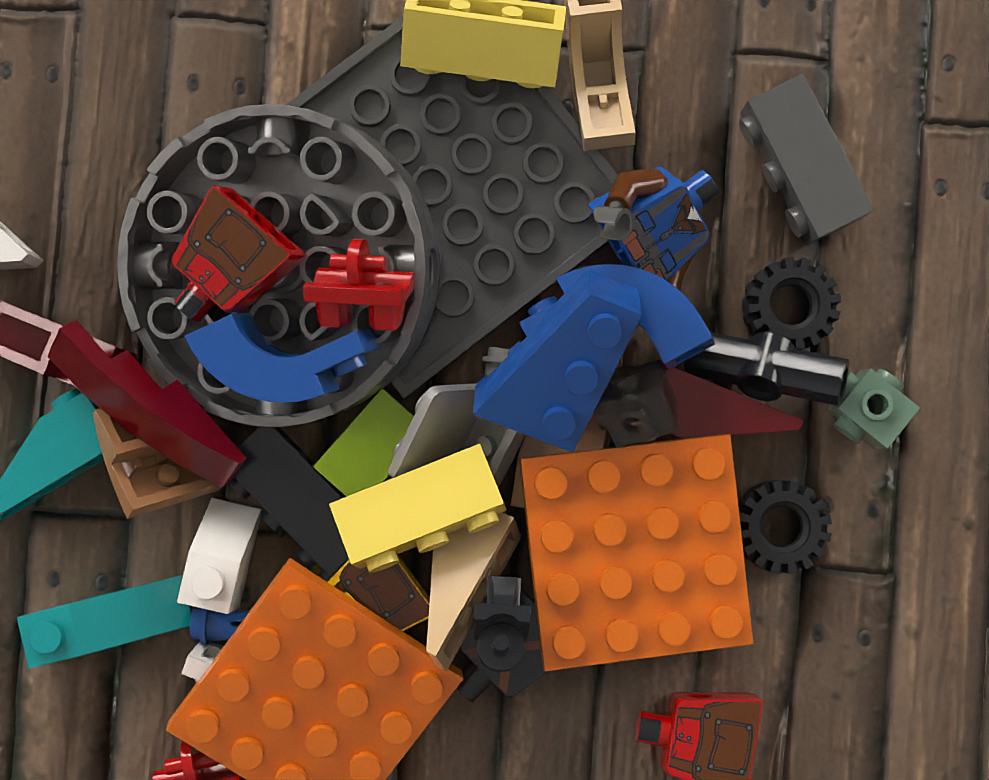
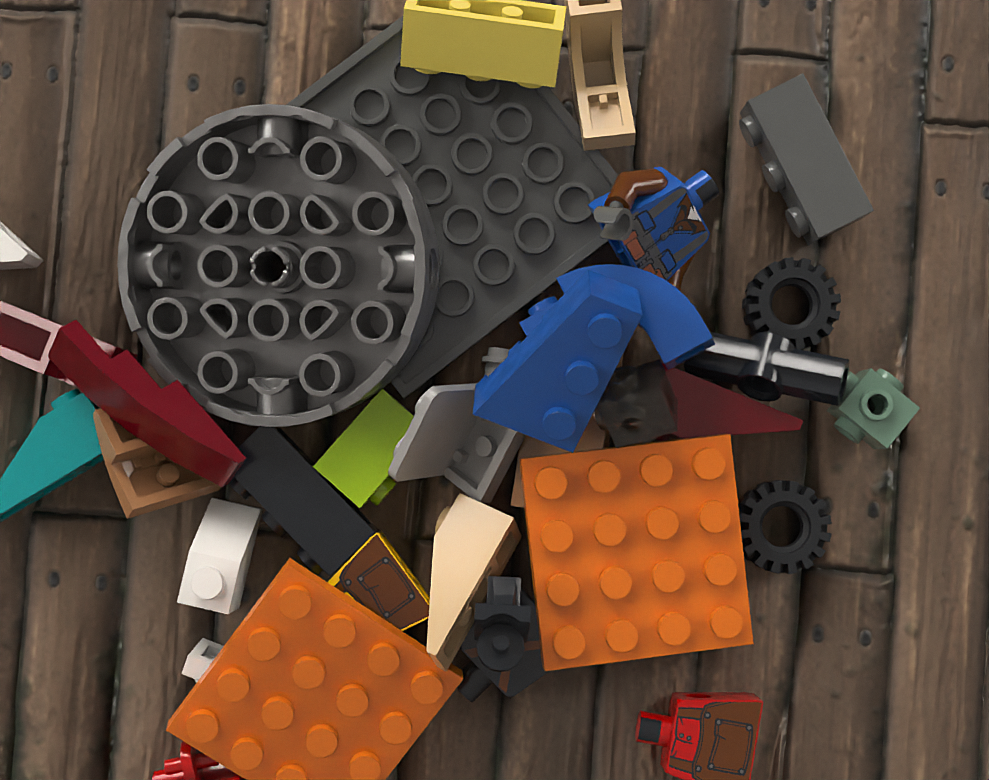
(103, 621): teal slope -> none
(213, 625): blue pin -> none
(230, 255): torso -> none
(255, 368): blue arch -> none
(361, 281): red hips -> none
(418, 509): light yellow brick -> none

